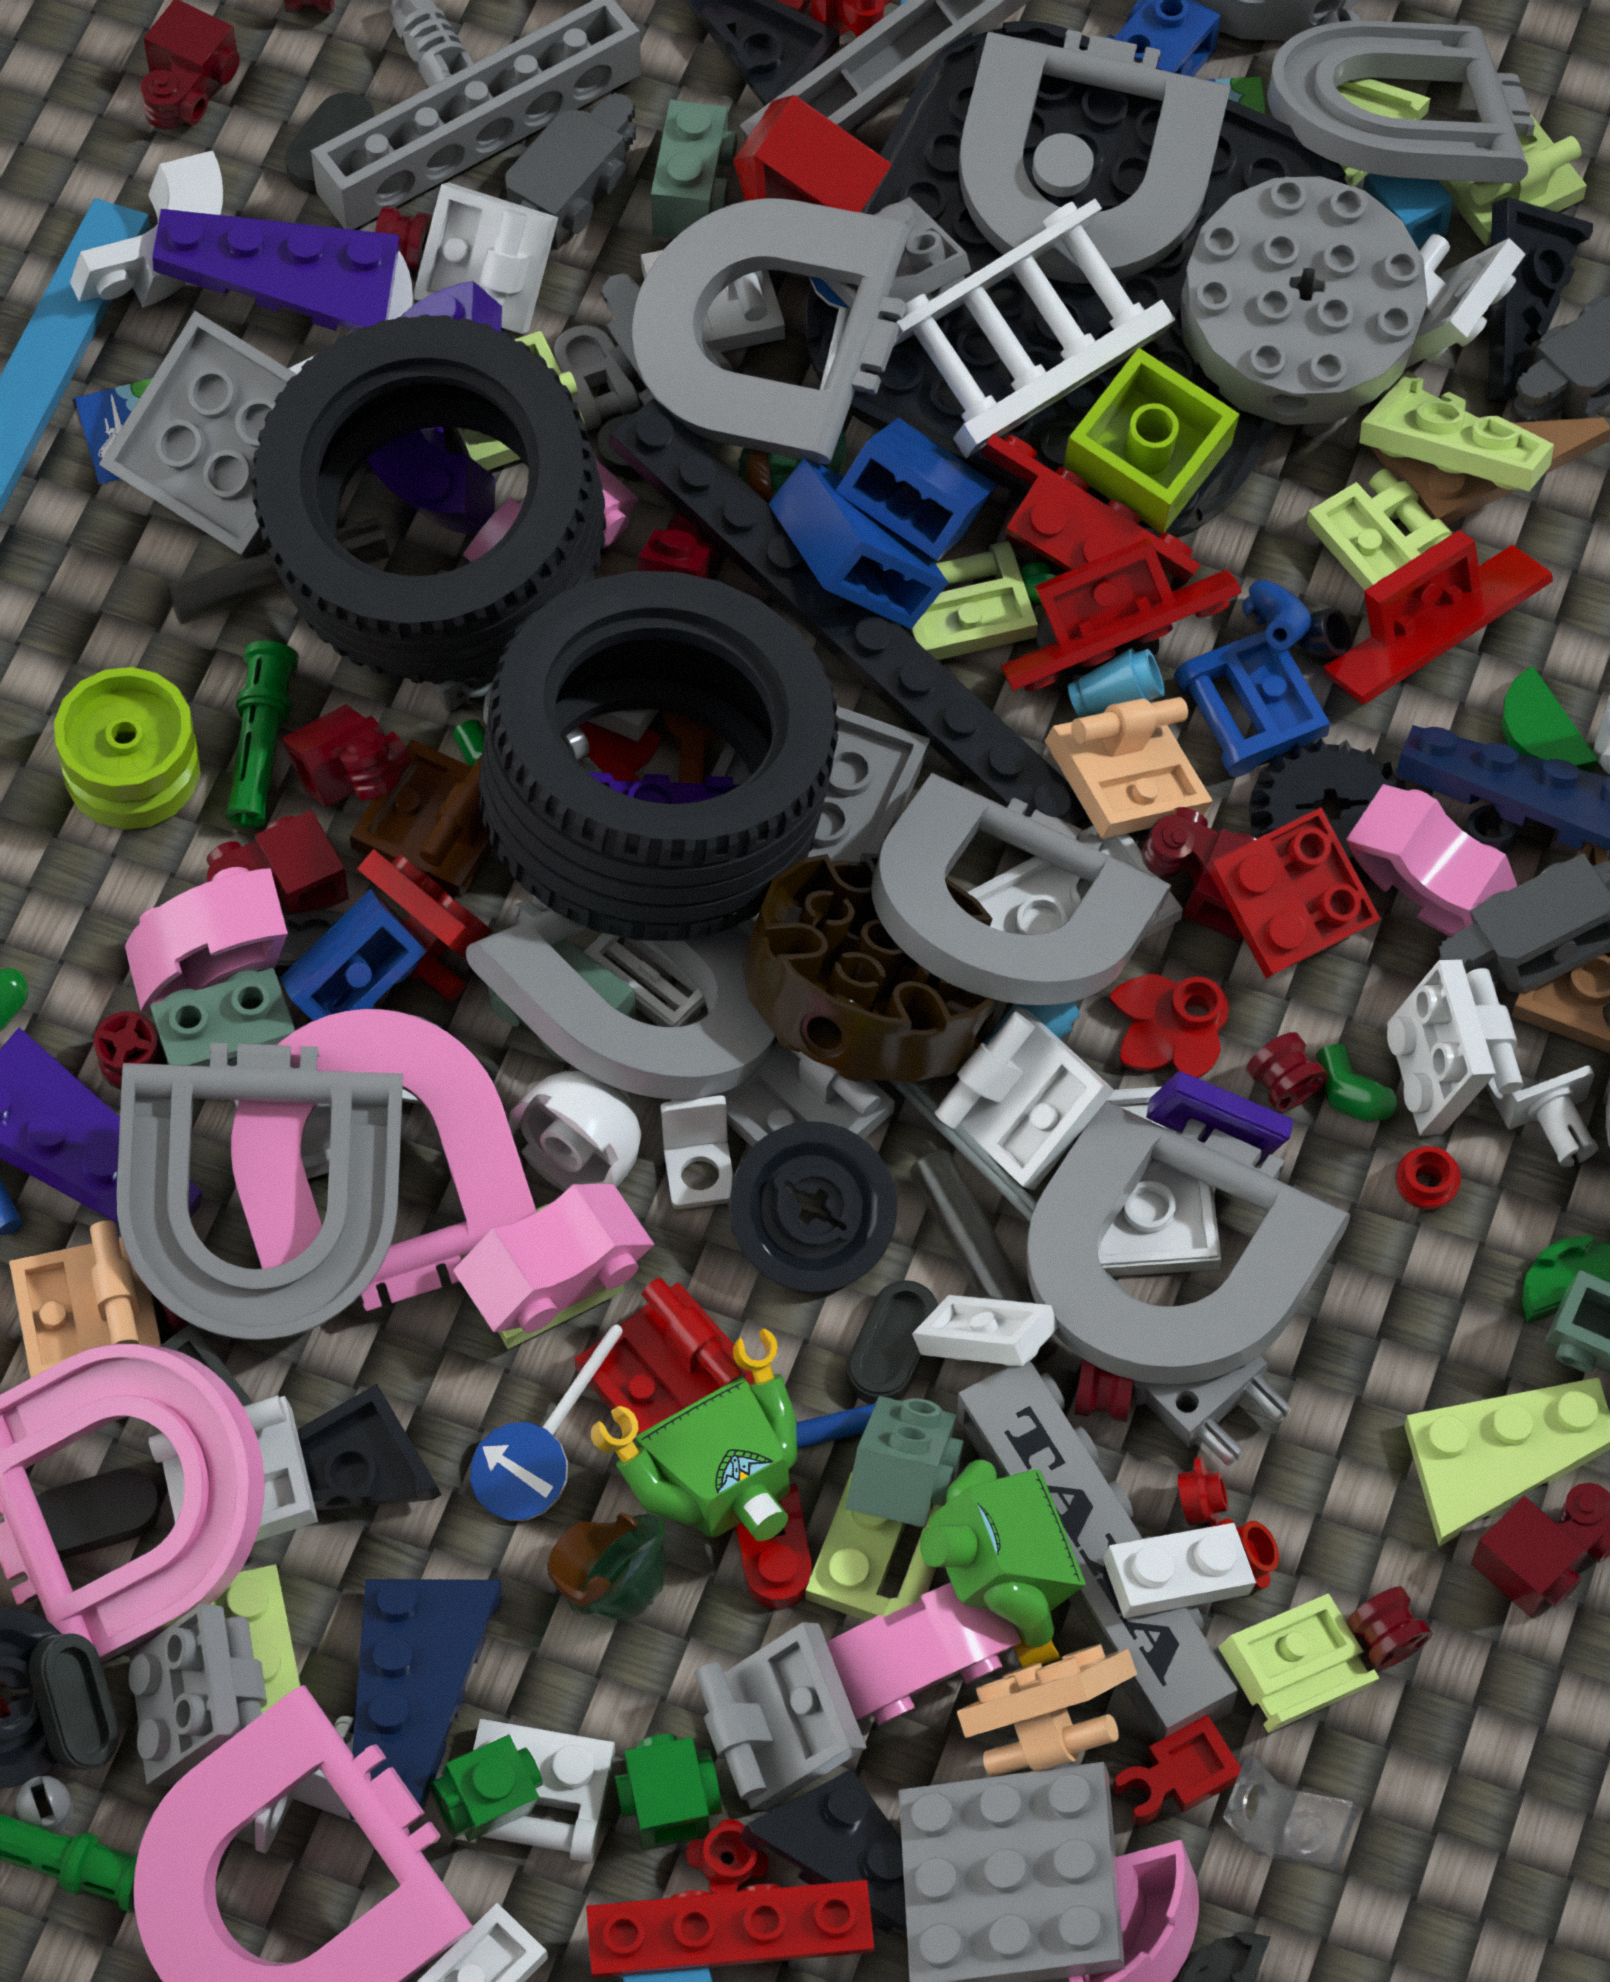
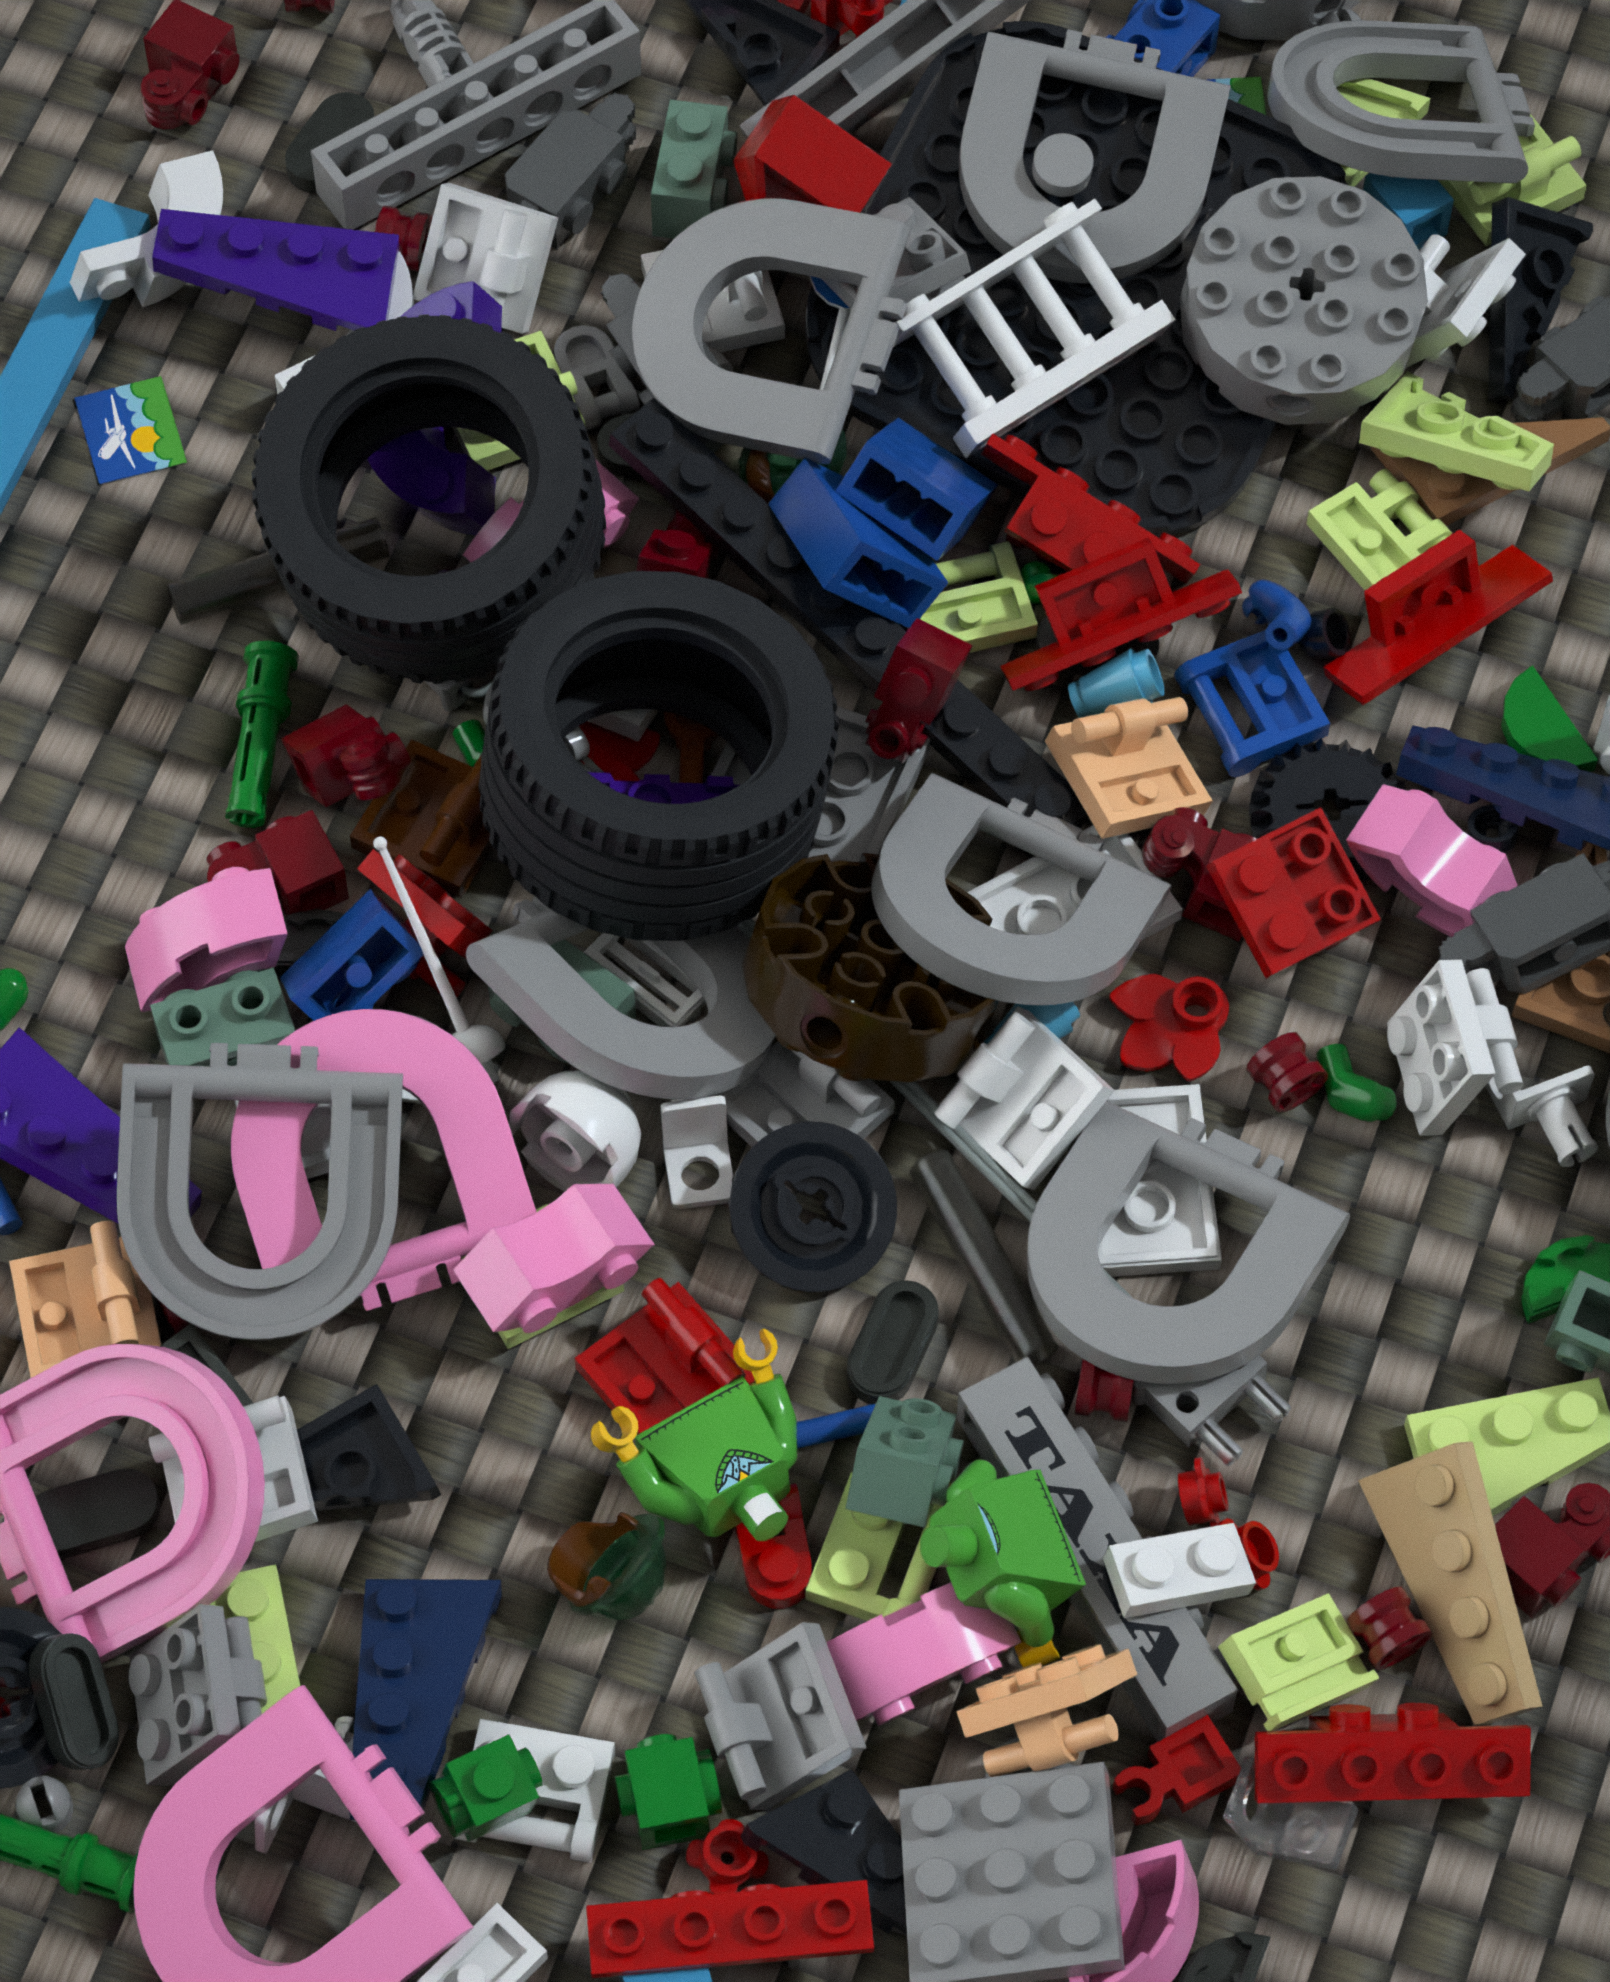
(122, 1036): dark red wheel -> none
(127, 748): lime wheel -> none
(199, 430): light grey plate -> none
(479, 1039): none -> white sword
(522, 1465): blue piece -> none
(914, 689): none -> dark red brick
(986, 1330): white plate -> none
(1151, 440): lime brick -> none
(1193, 1098): dark purple tile -> none
(1391, 1758): none -> red bracket
(1429, 1161): red plate -> none
(1454, 1566): none -> tan wing

